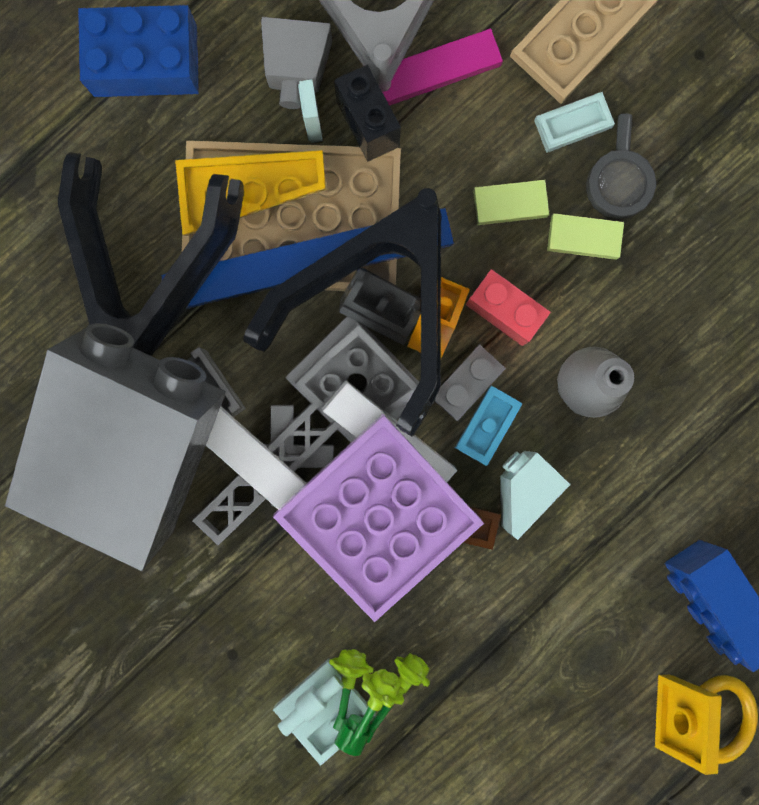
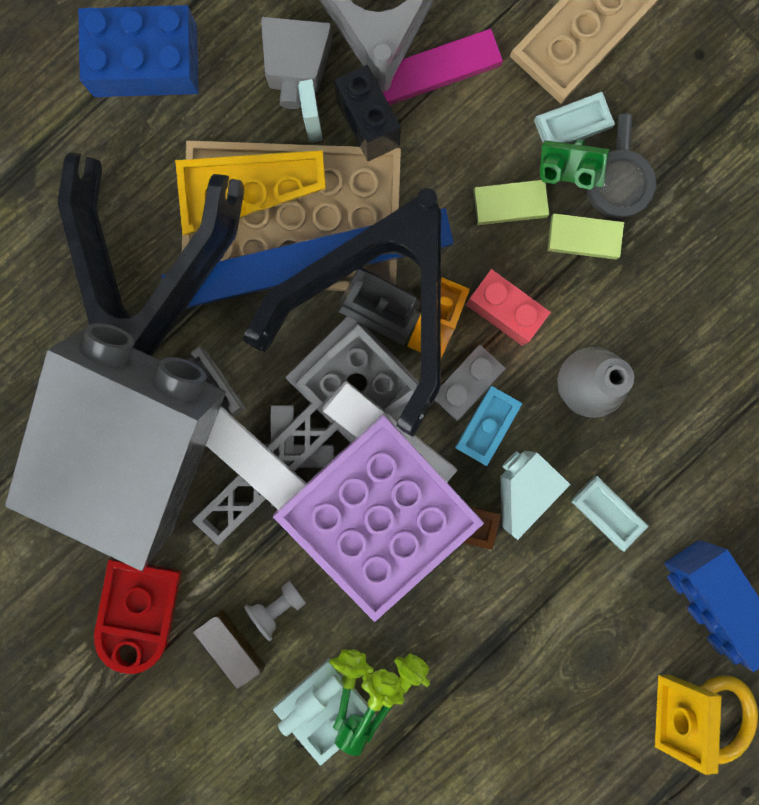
(135, 612): none -> red tile
(229, 649): none -> slope
(264, 617): none -> light grey piece
(573, 164): none -> green hips
(609, 513): none -> light aqua tile

